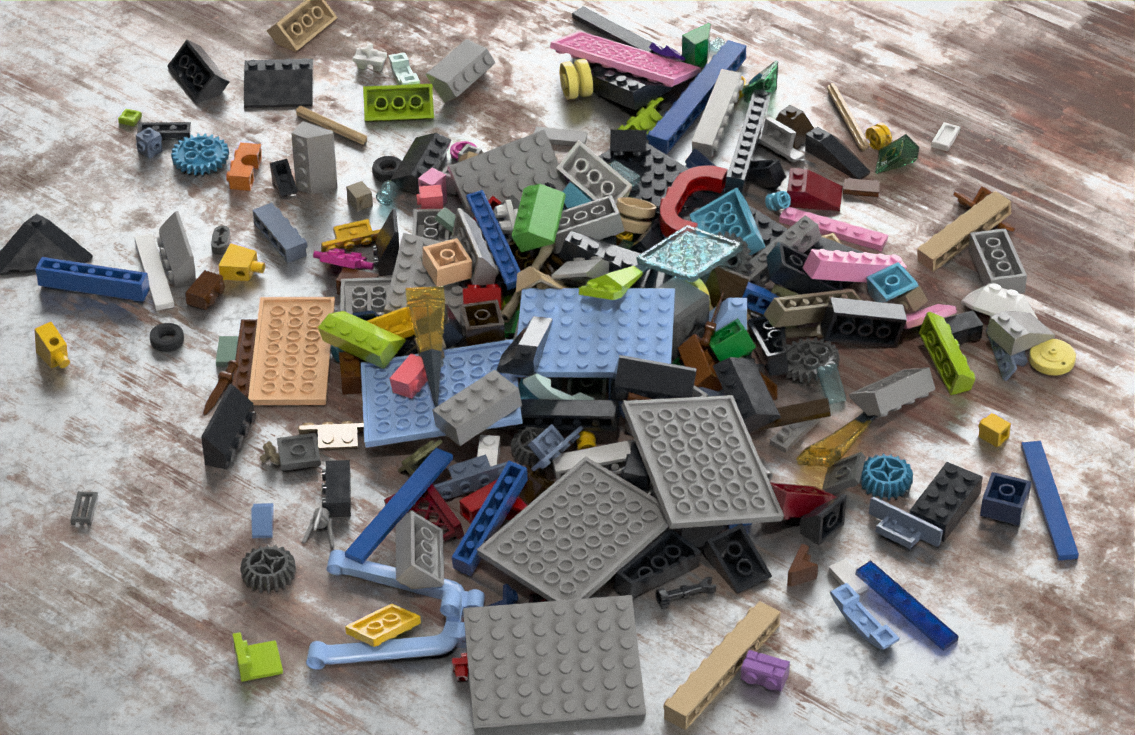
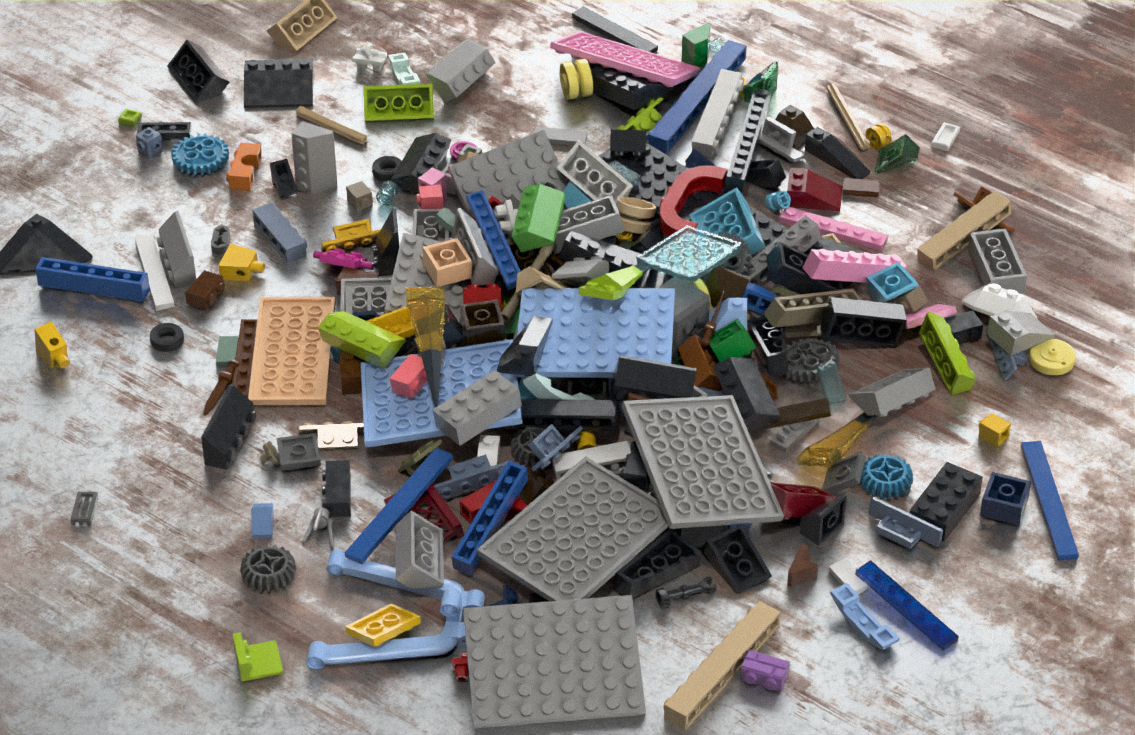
(668, 52): dark purple slope -> none

